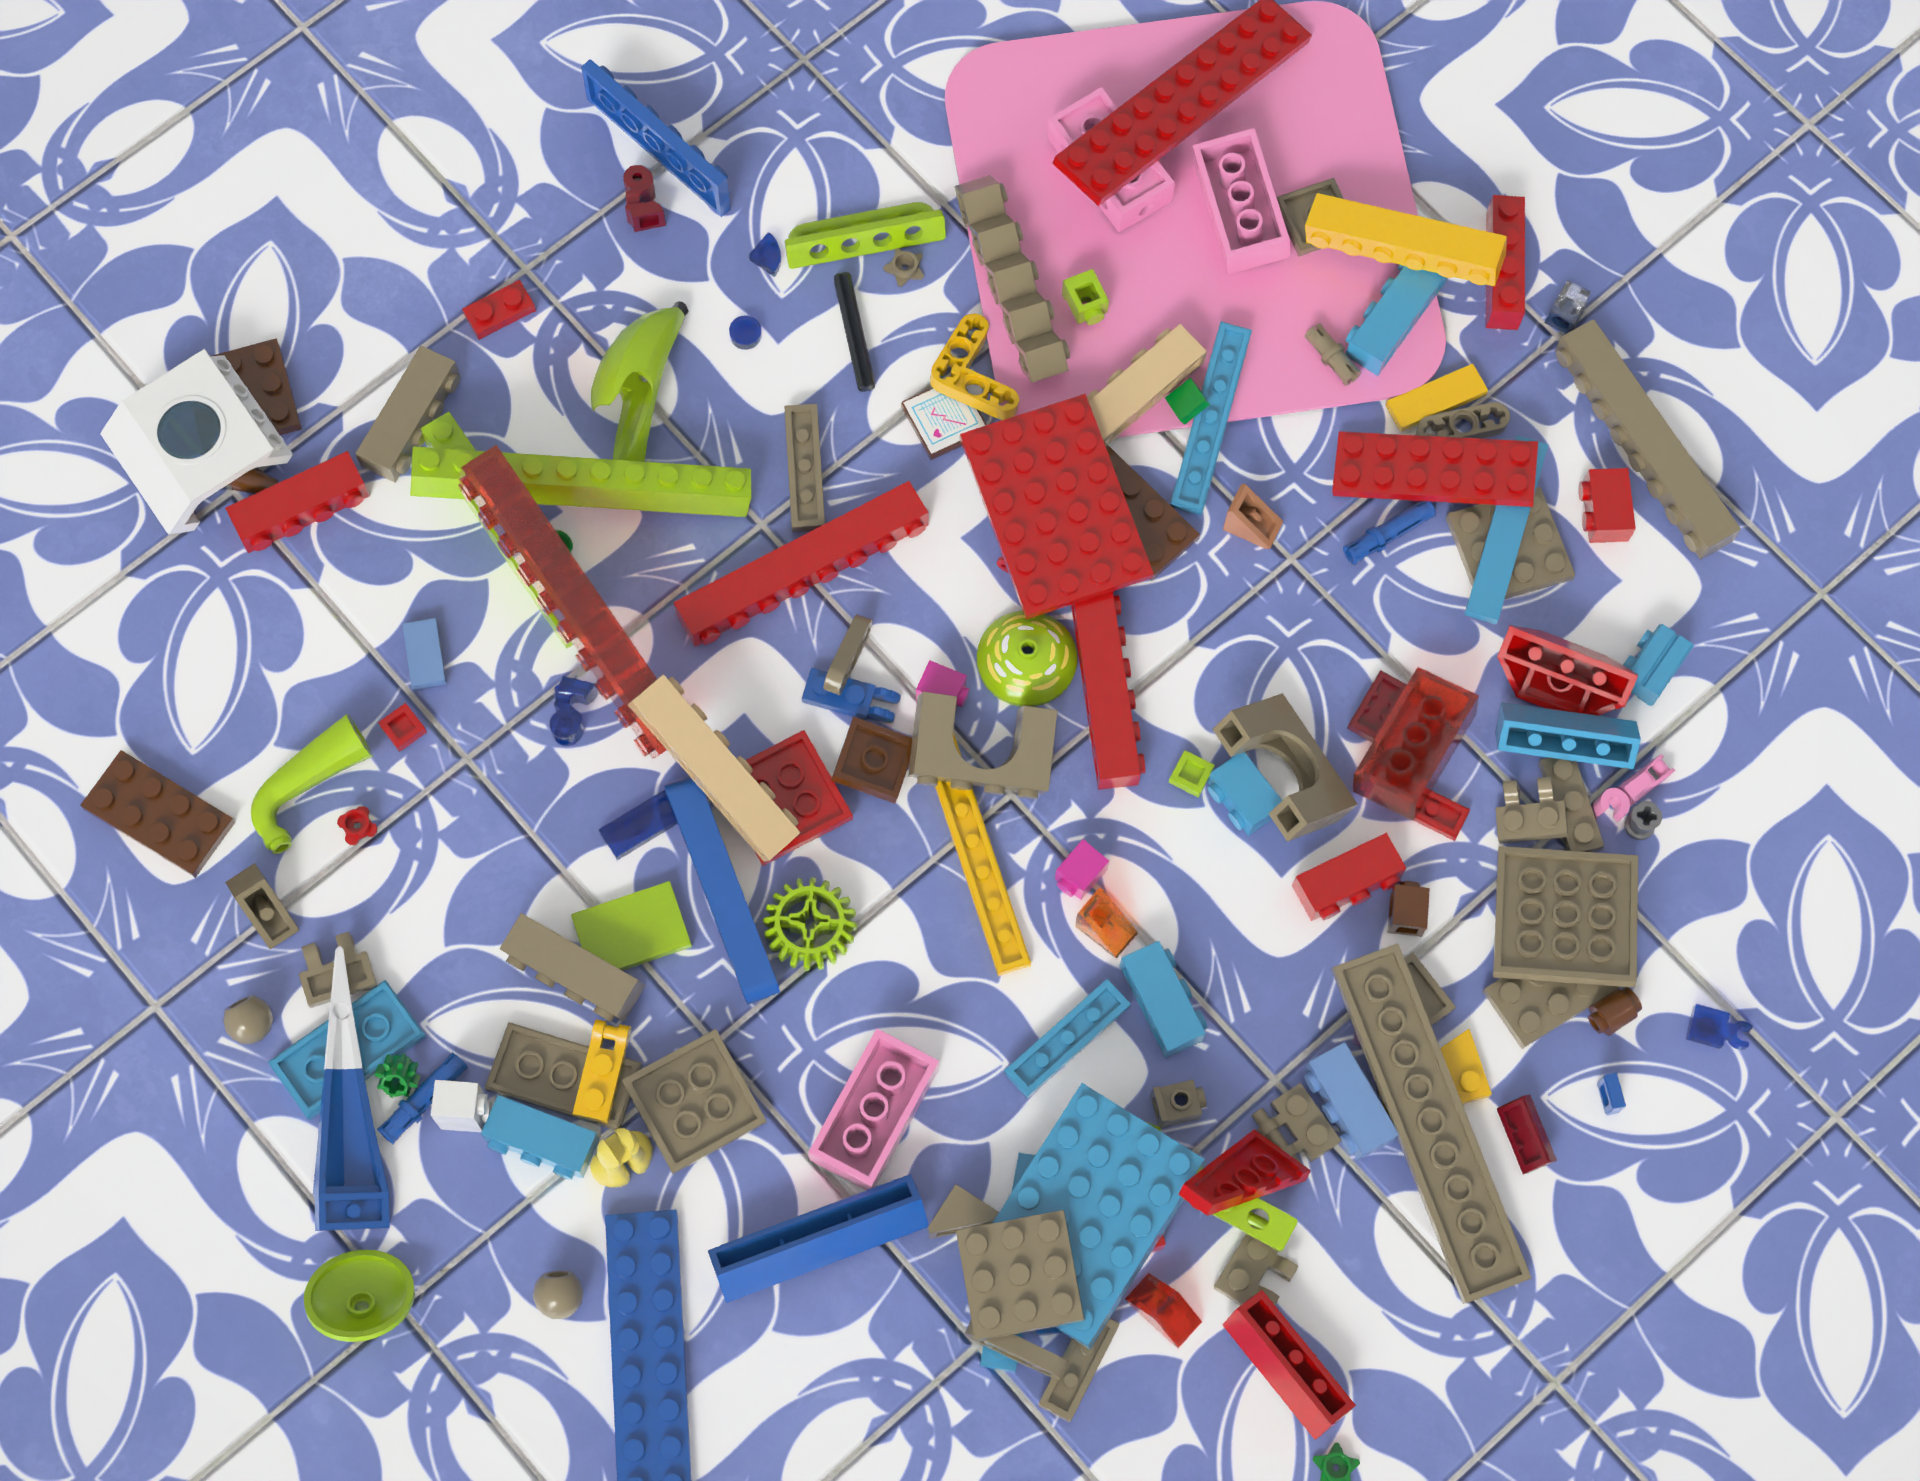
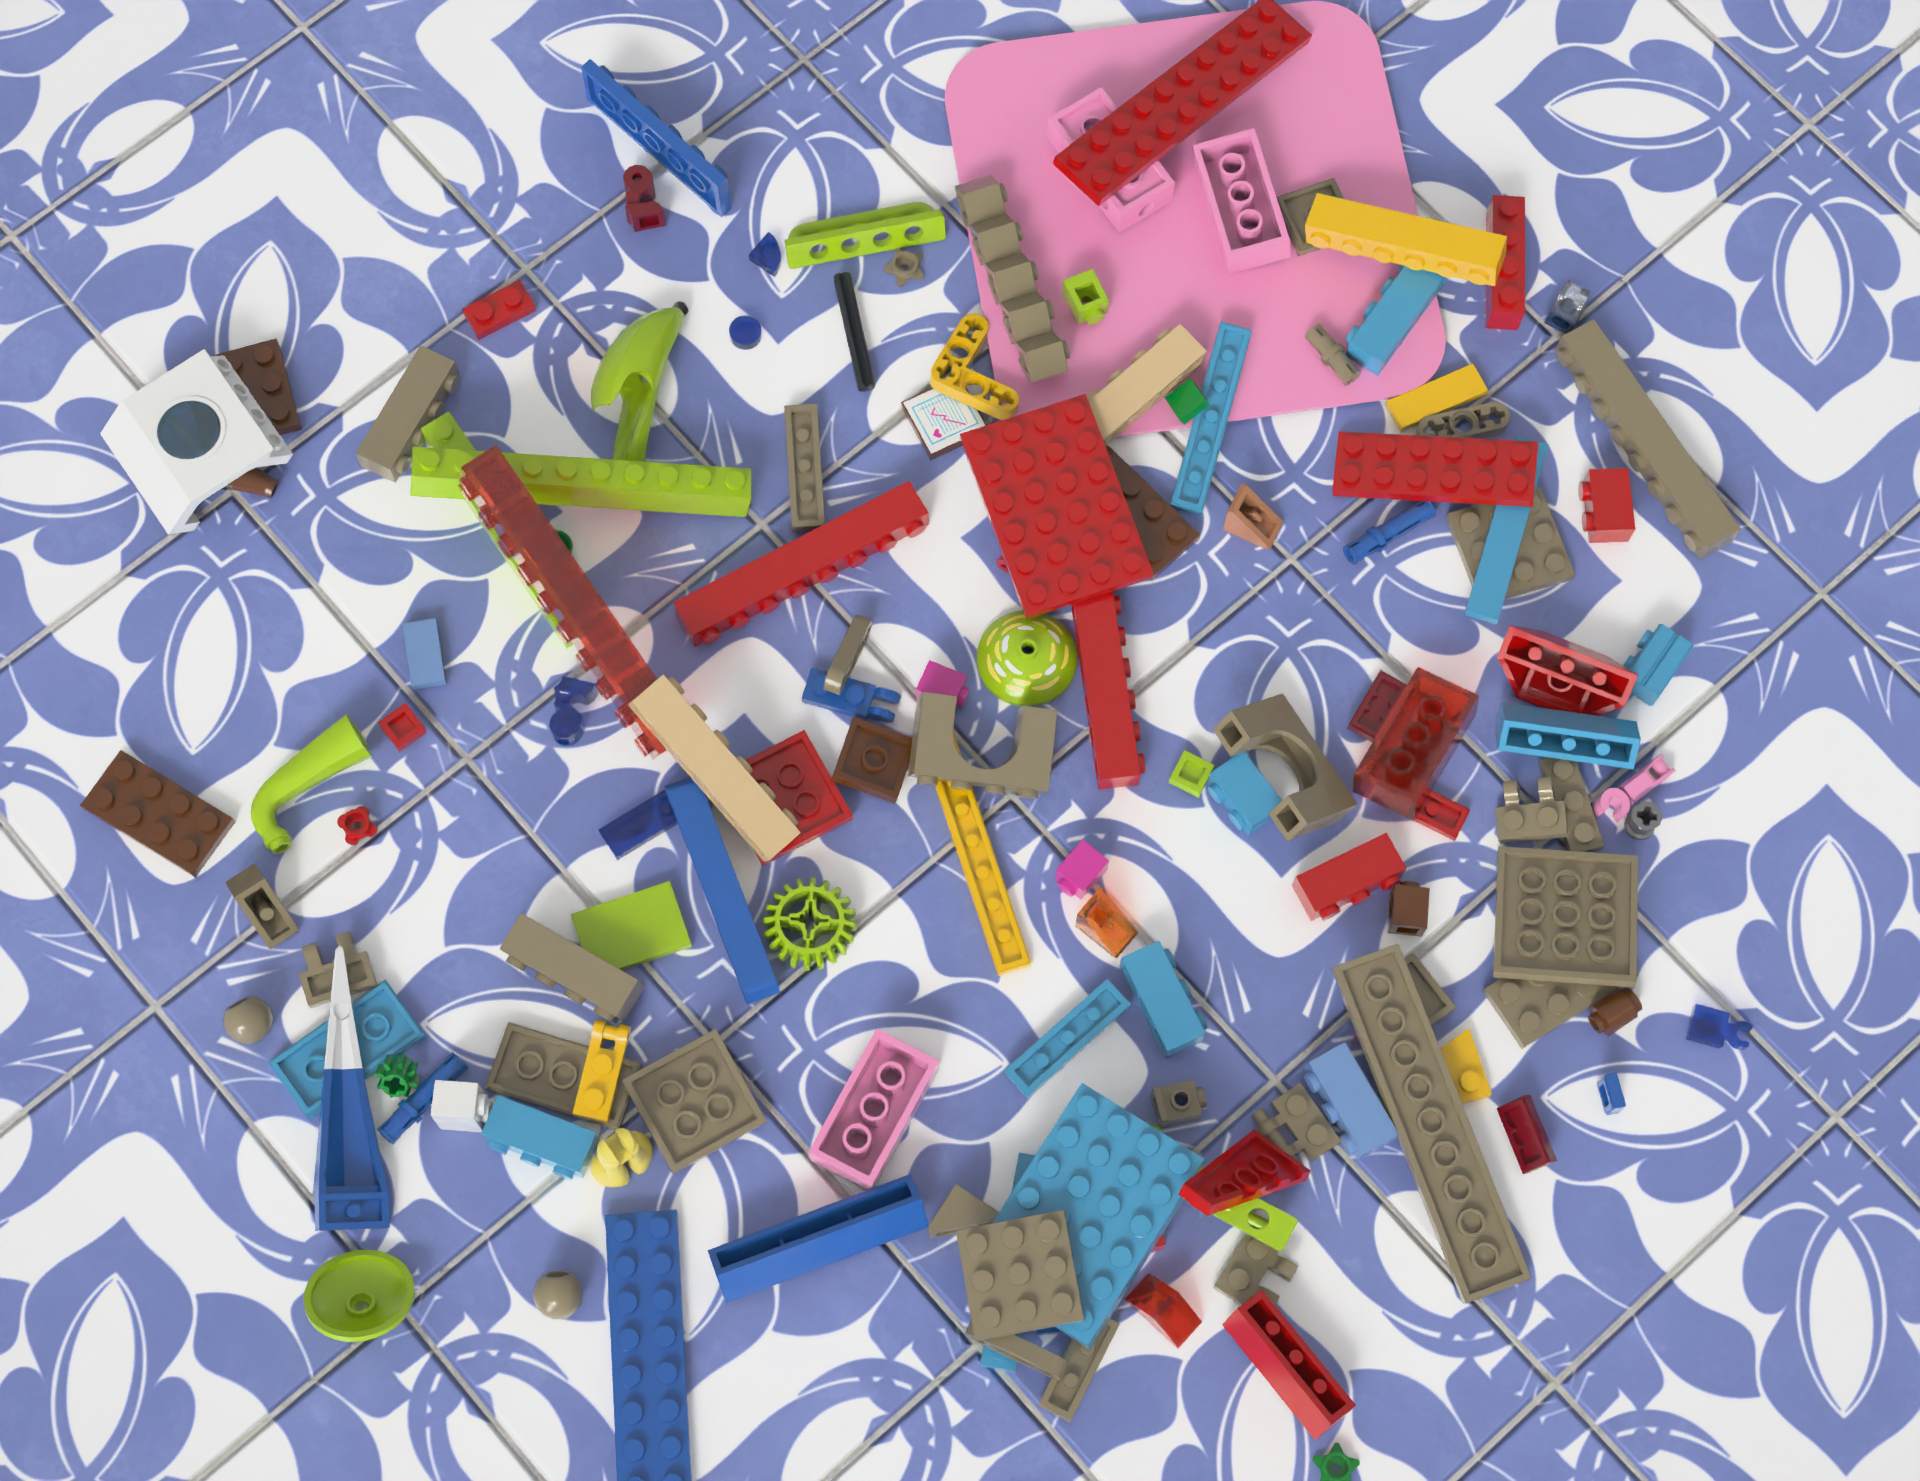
(298, 502): red brick -> none

